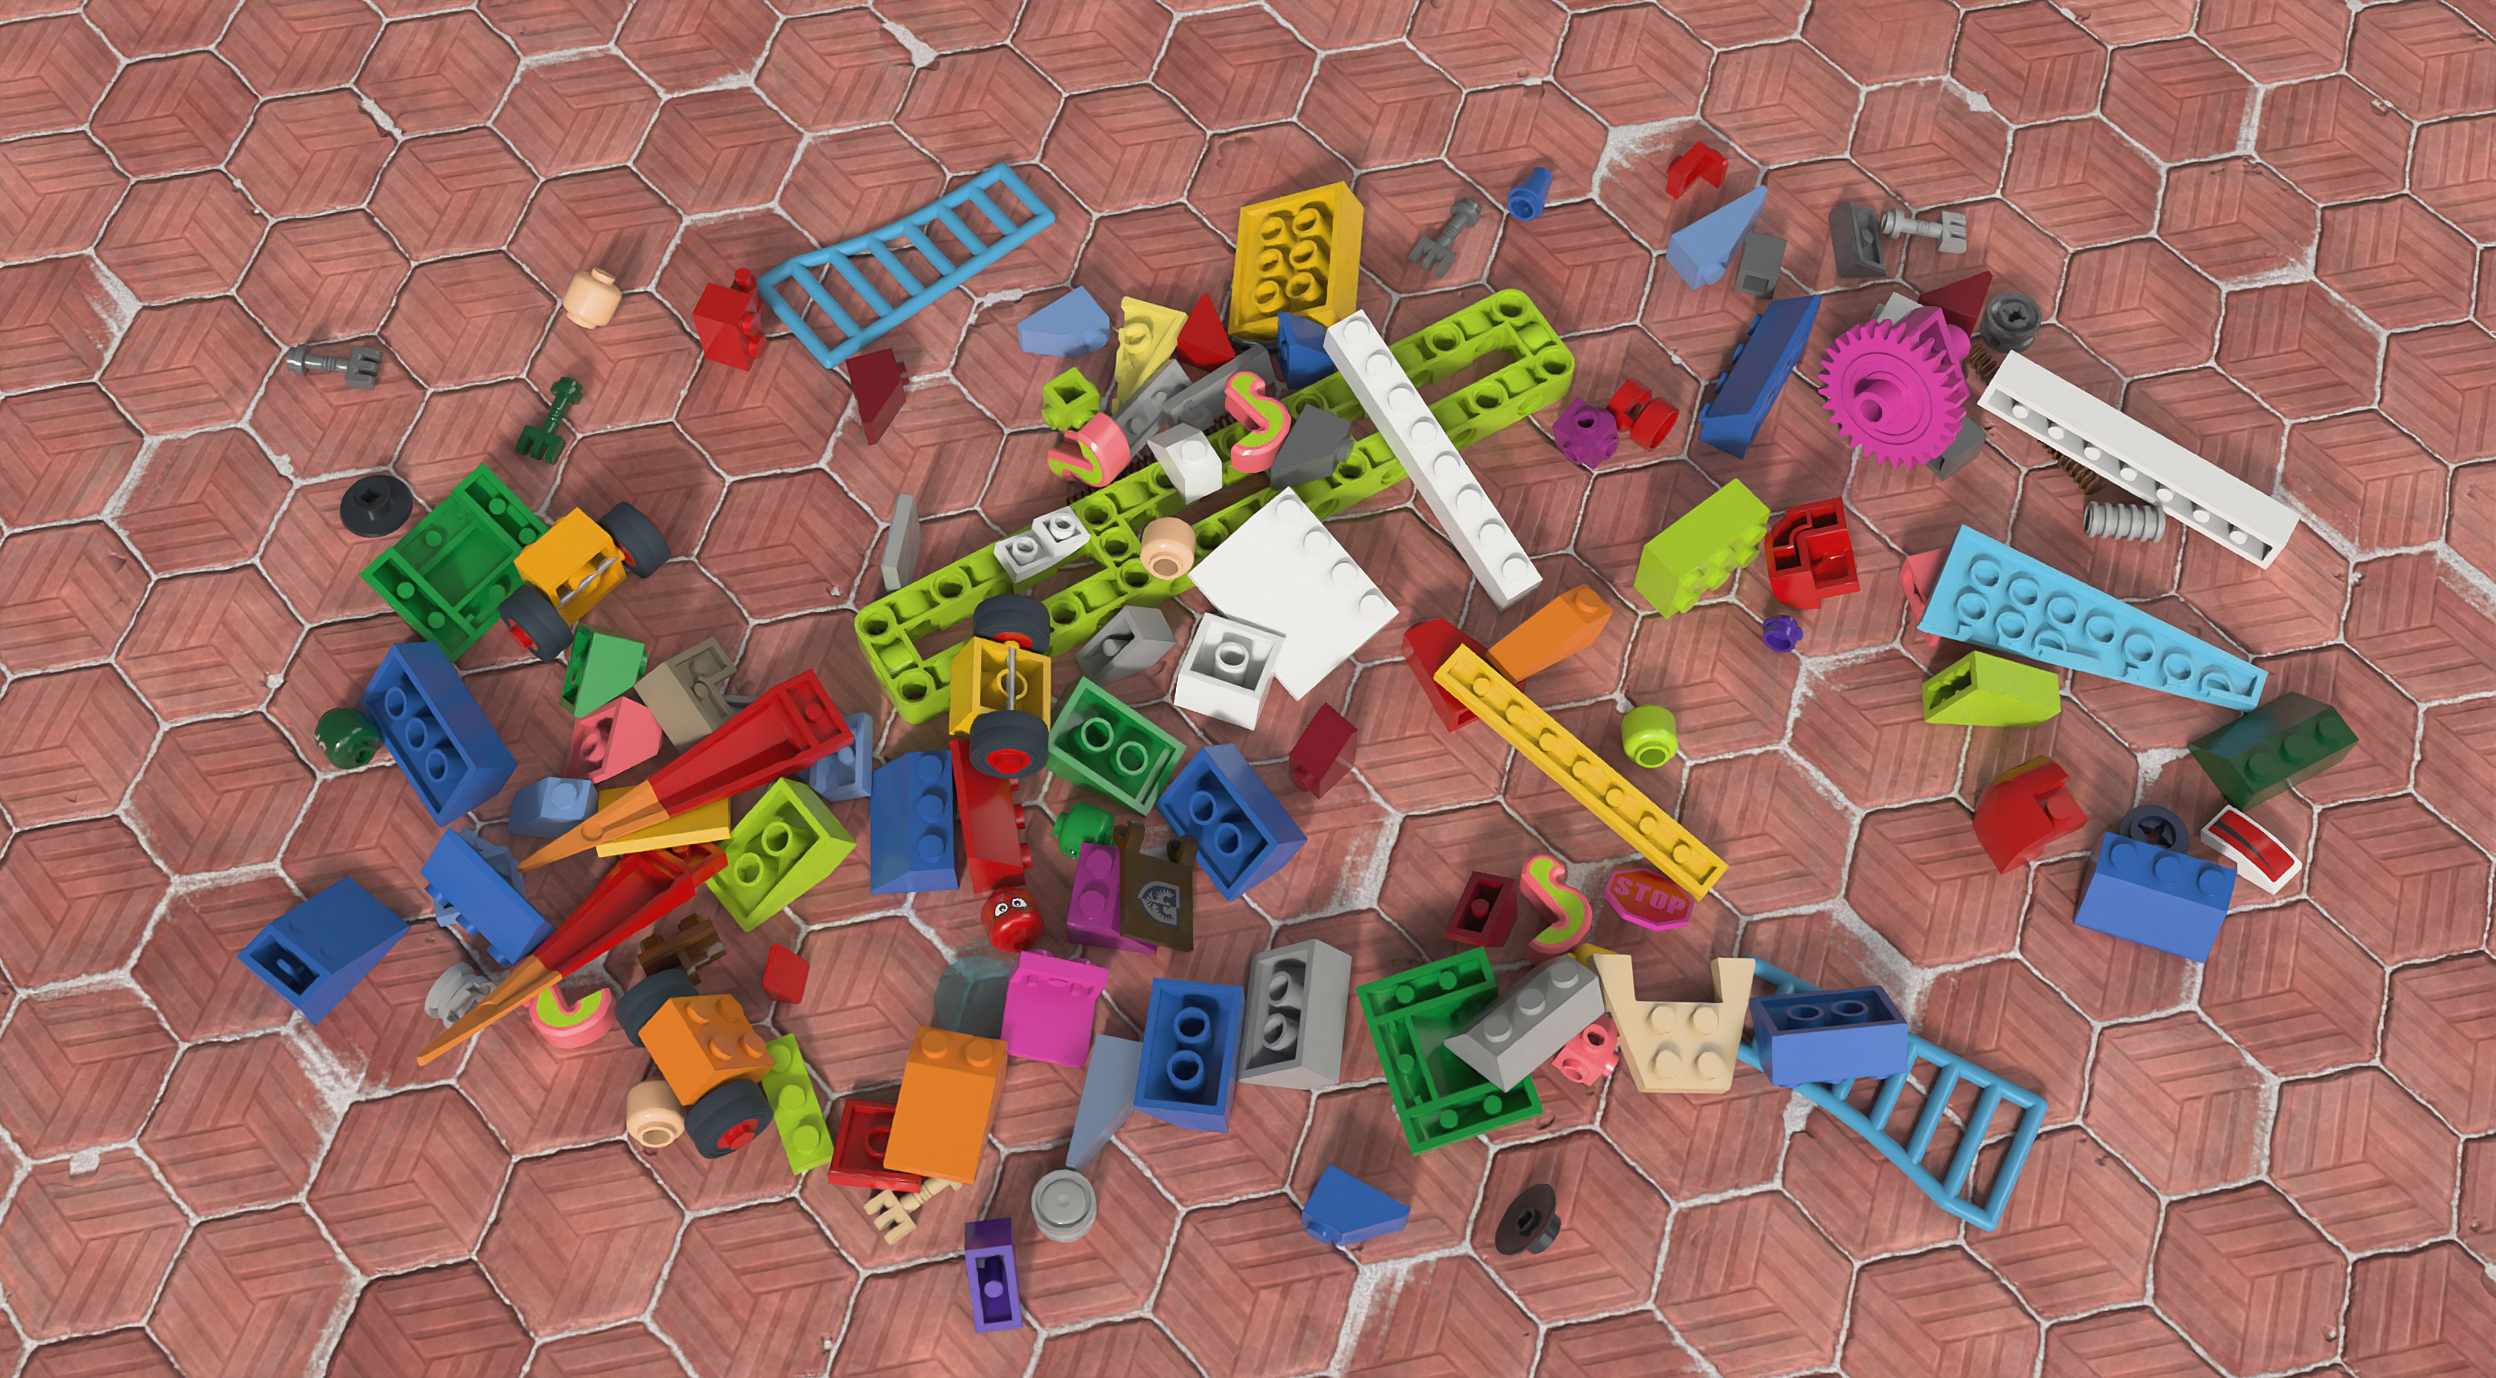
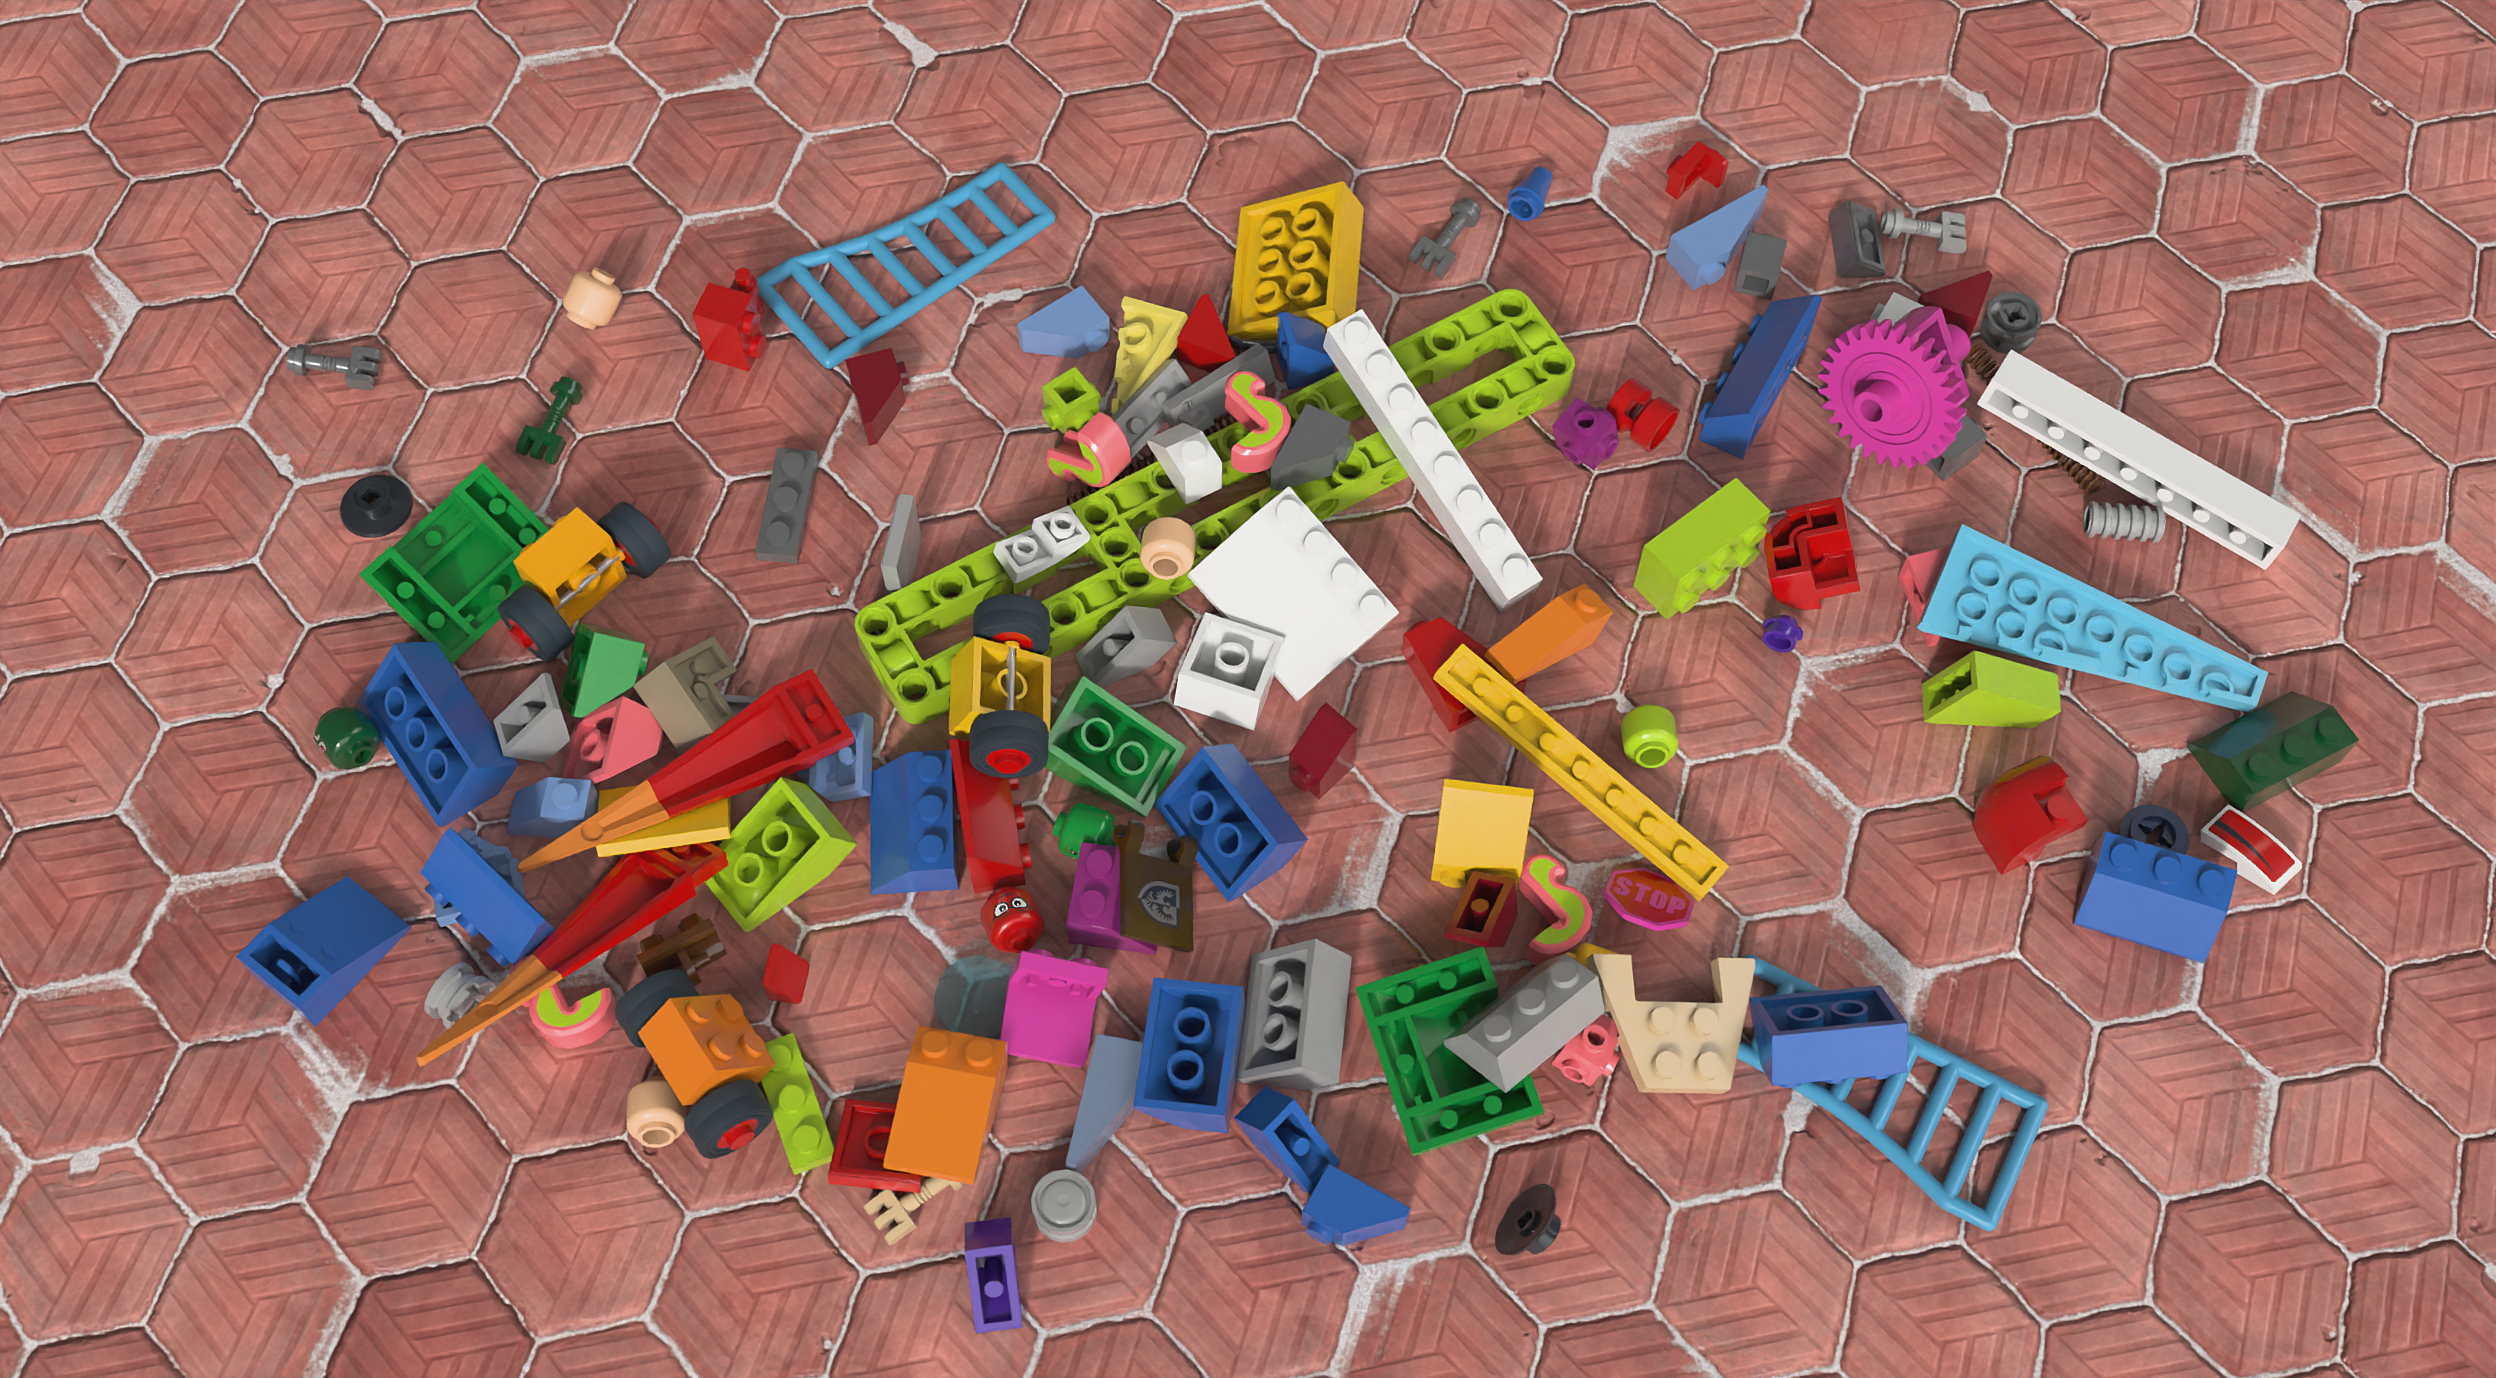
(533, 723): none -> light grey slope
(787, 505): none -> dark grey plate
(1286, 1137): none -> blue slope
(1480, 831): none -> yellow slope

